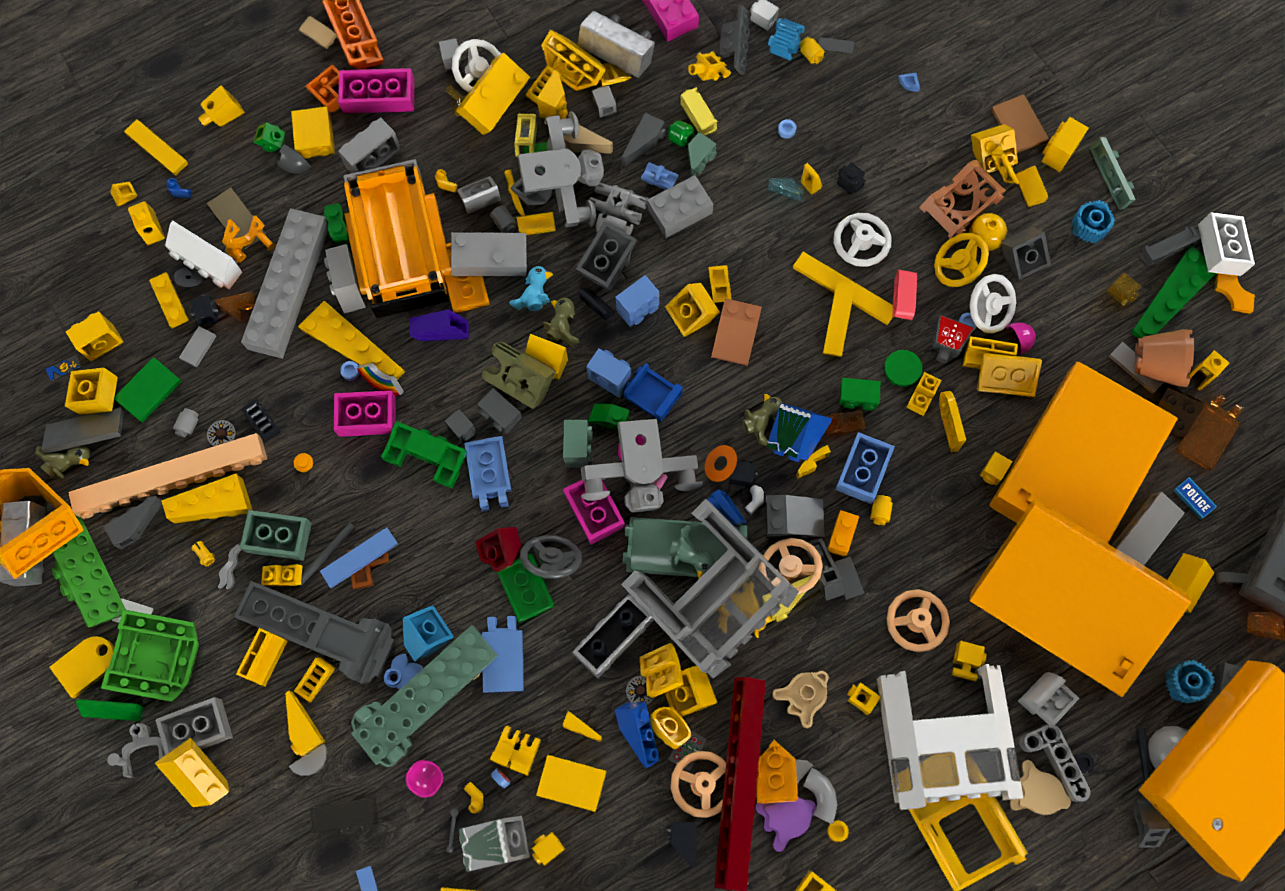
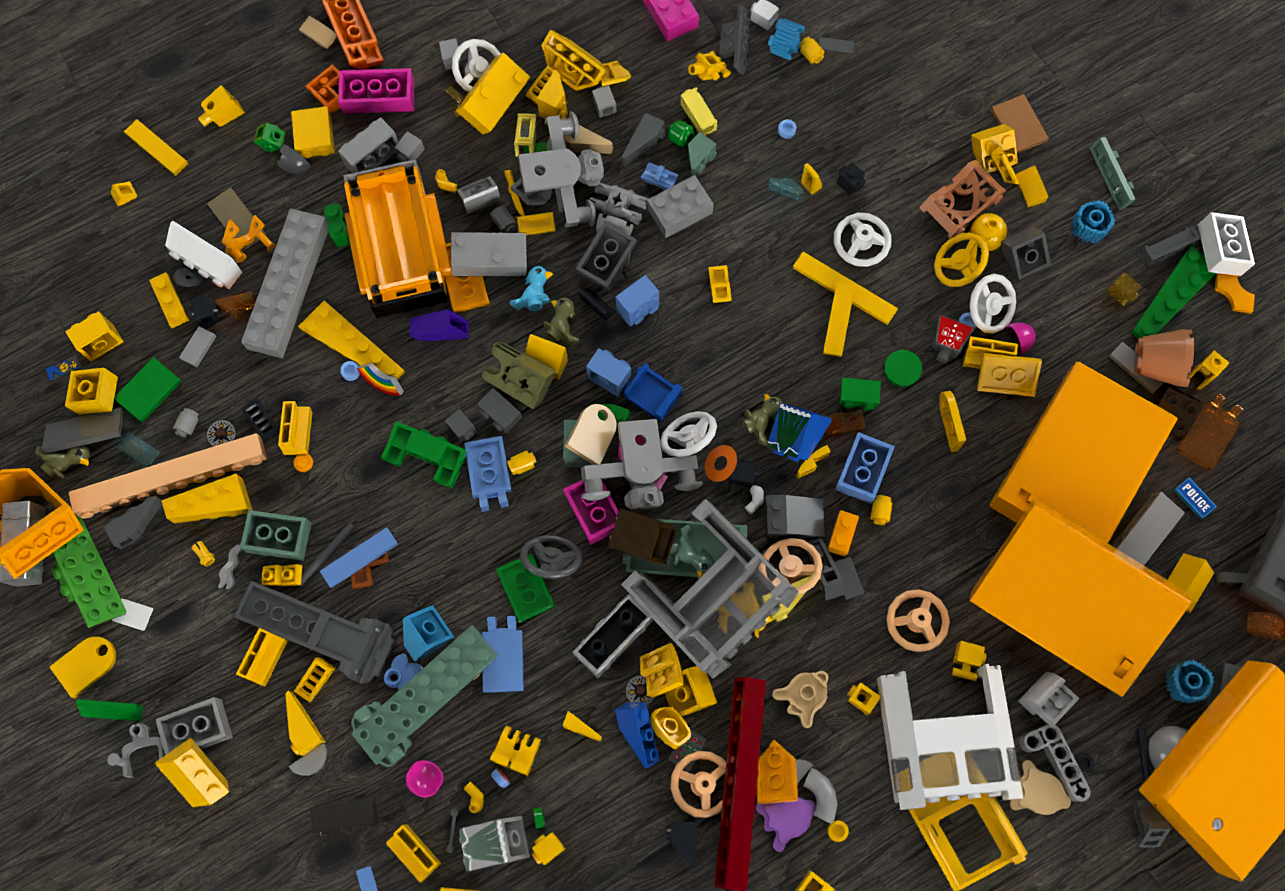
(138, 449): none -> clear light blue slope
(144, 217): yellow torso -> none
(152, 656): bright green wedge -> none
(175, 189): blue arm -> none
(295, 429): none -> yellow piece
(343, 278): light grey wedge -> none
(364, 413): dark pink brick -> none
(409, 147): none -> light grey brick
(413, 853): none -> yellow piece
(499, 547): dark red slope -> none
(521, 462): none -> yellow brick
(539, 818): none -> green tile
(571, 783): yellow tile -> none
(591, 435): none -> tan tile
(616, 43): flat silver piece -> none
(642, 536): none -> dark brown slope
(690, 436): none -> white piece
(692, 308): yellow slope -> none
(726, 506): blue slope -> none
(736, 332): nougat slope -> none
(904, 294): coral beam -> none
(909, 82): medium blue tile -> none
(923, 393): yellow slope -> none
(995, 469): yellow brick -> none
(1063, 143): yellow brick -> none

